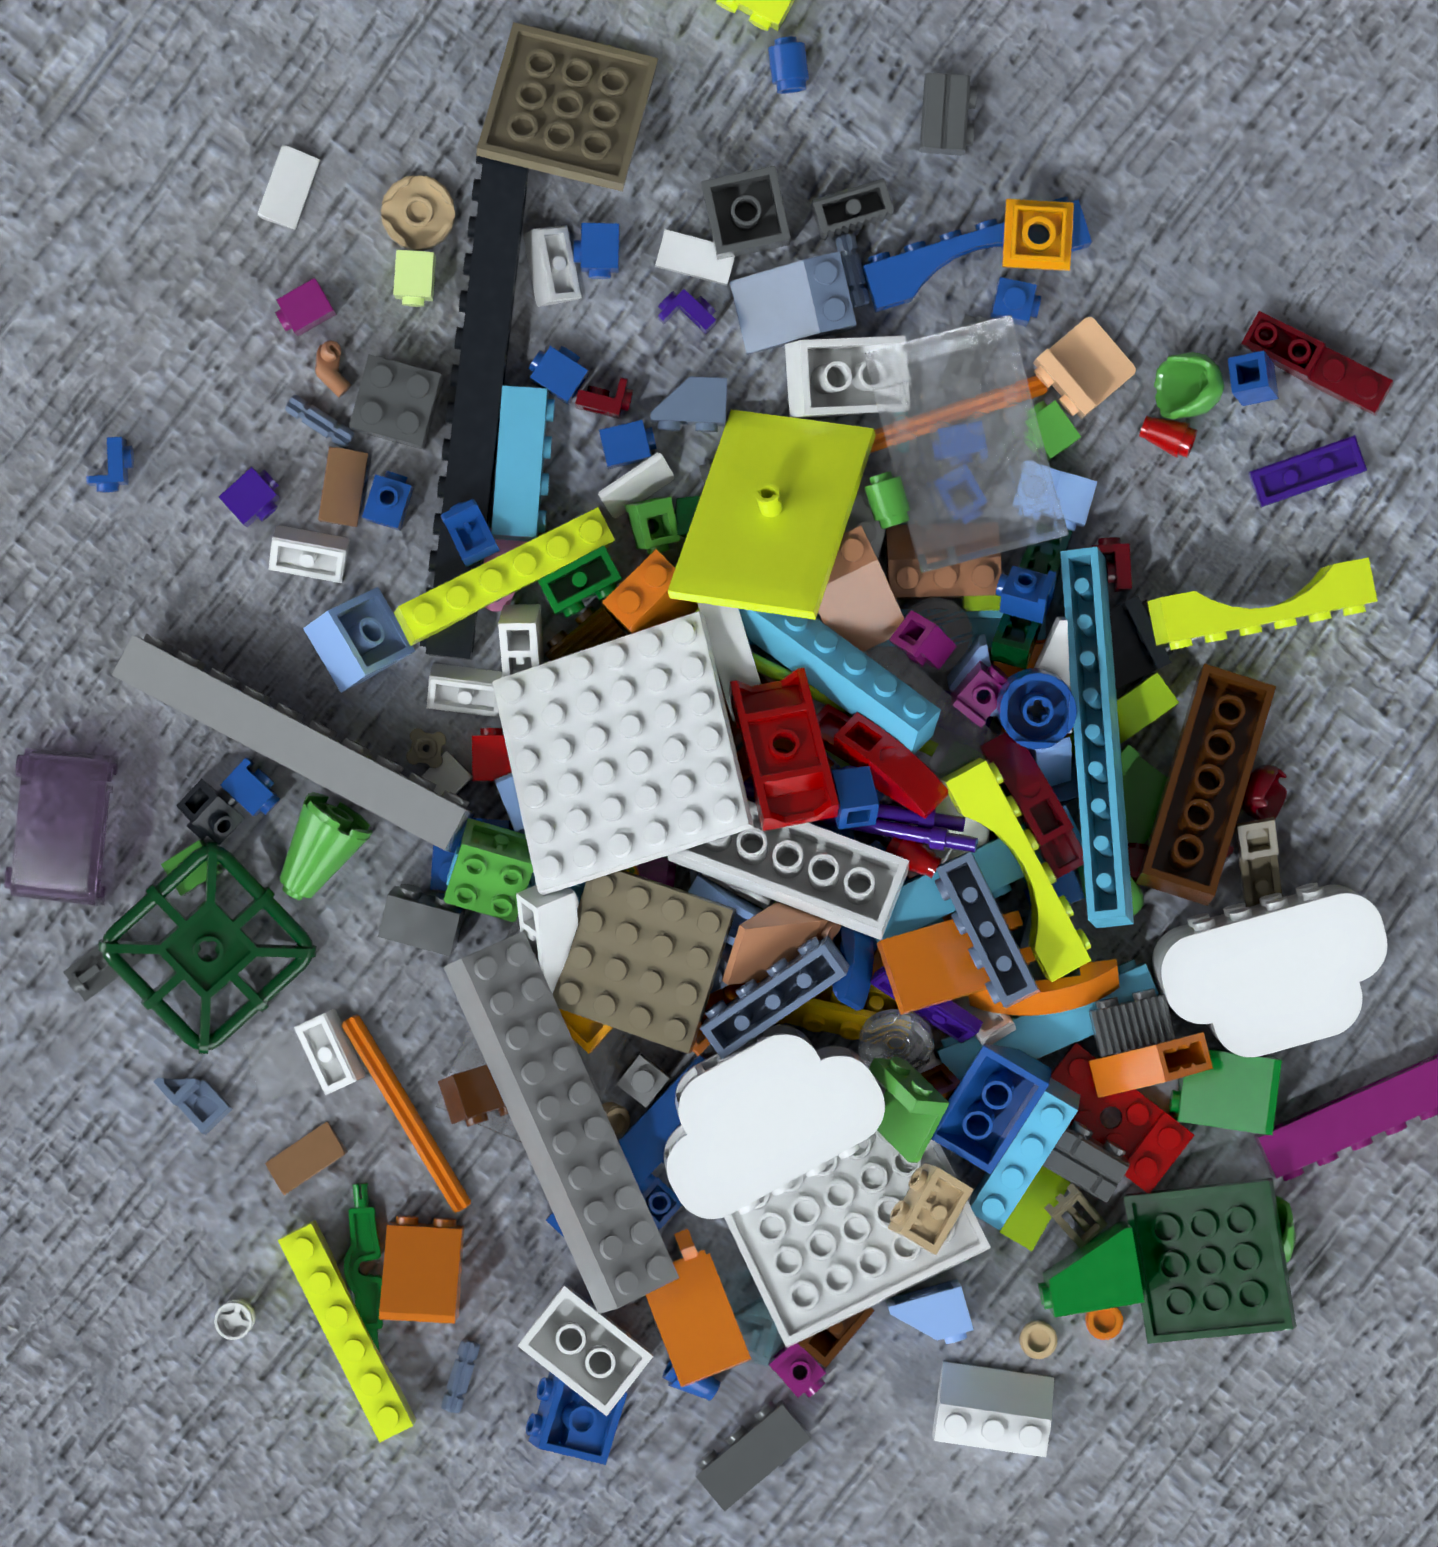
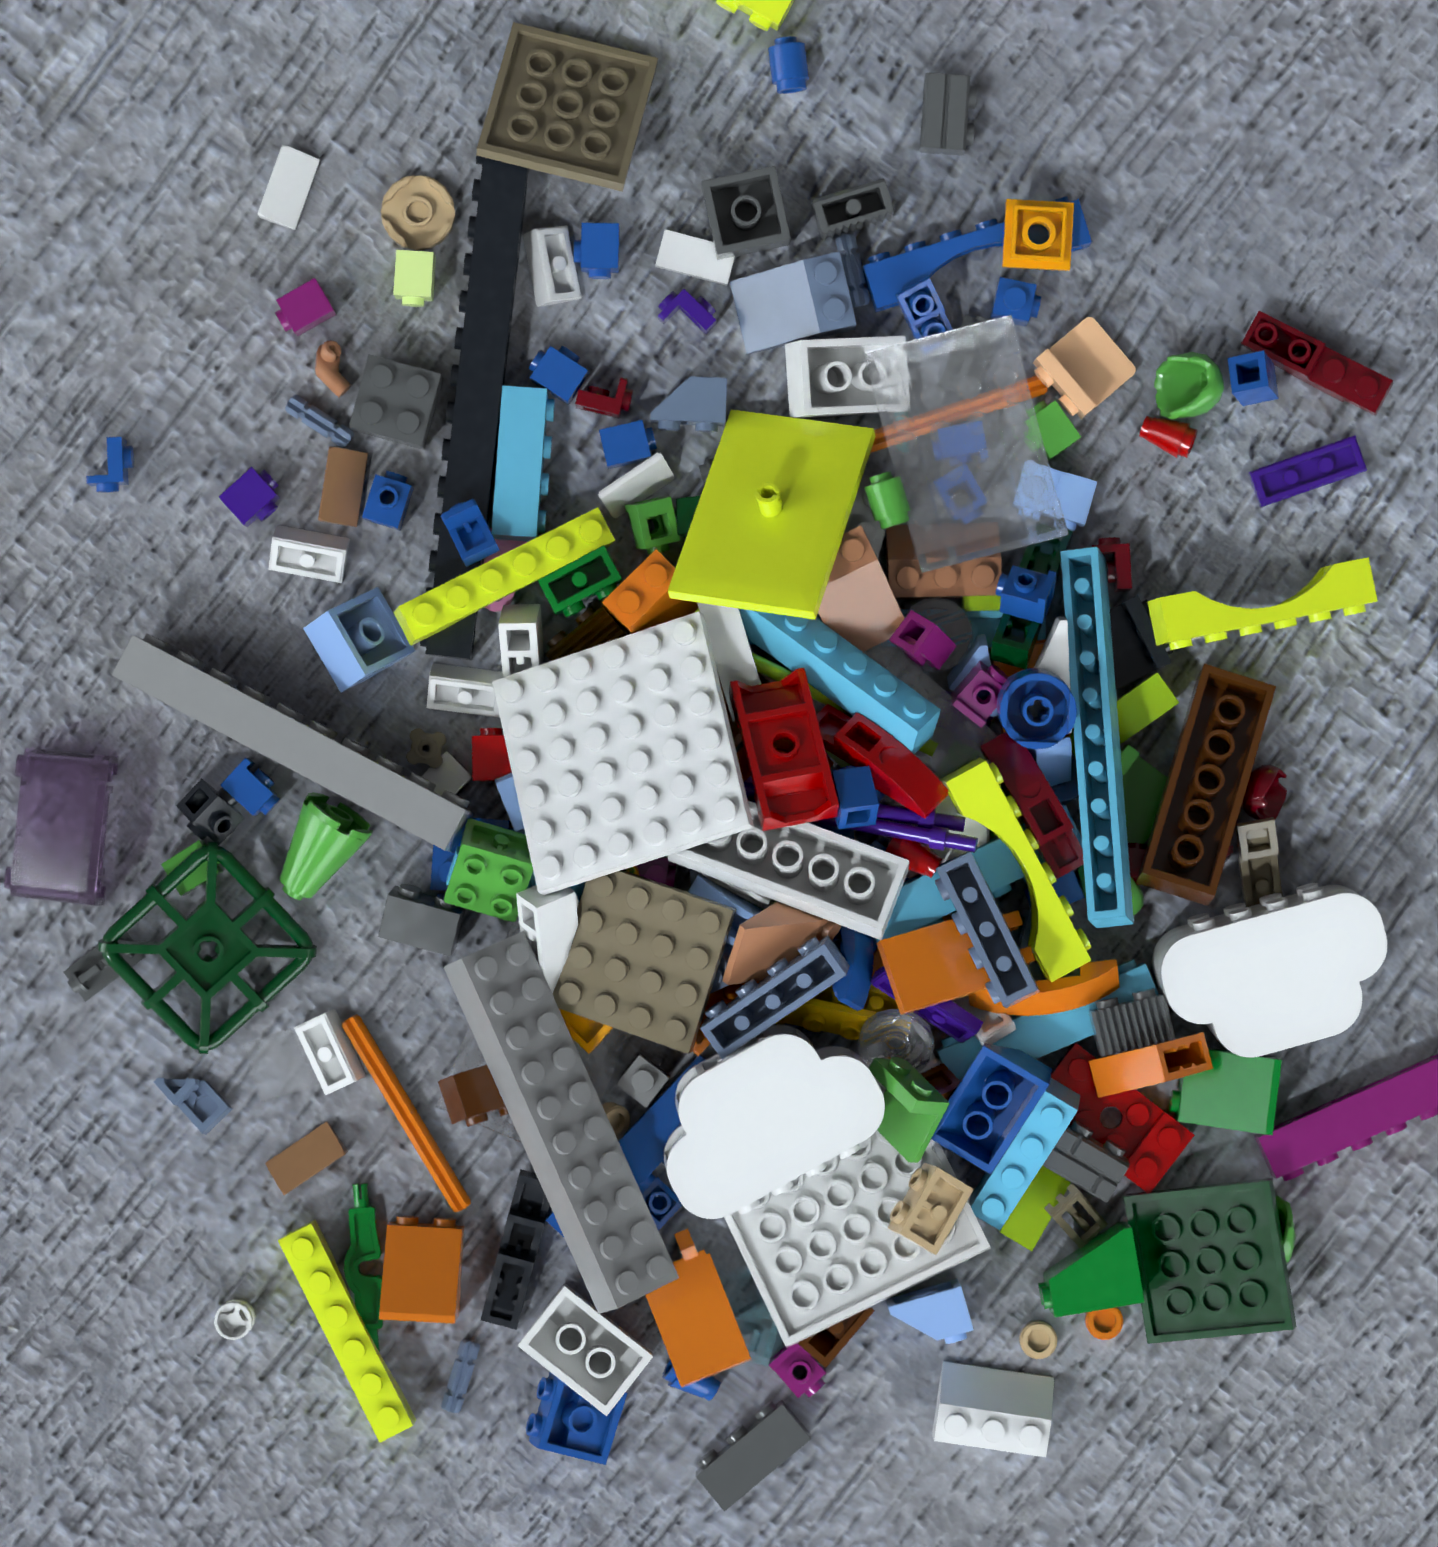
(517, 1252): none -> black slope
(923, 309): none -> blue slope

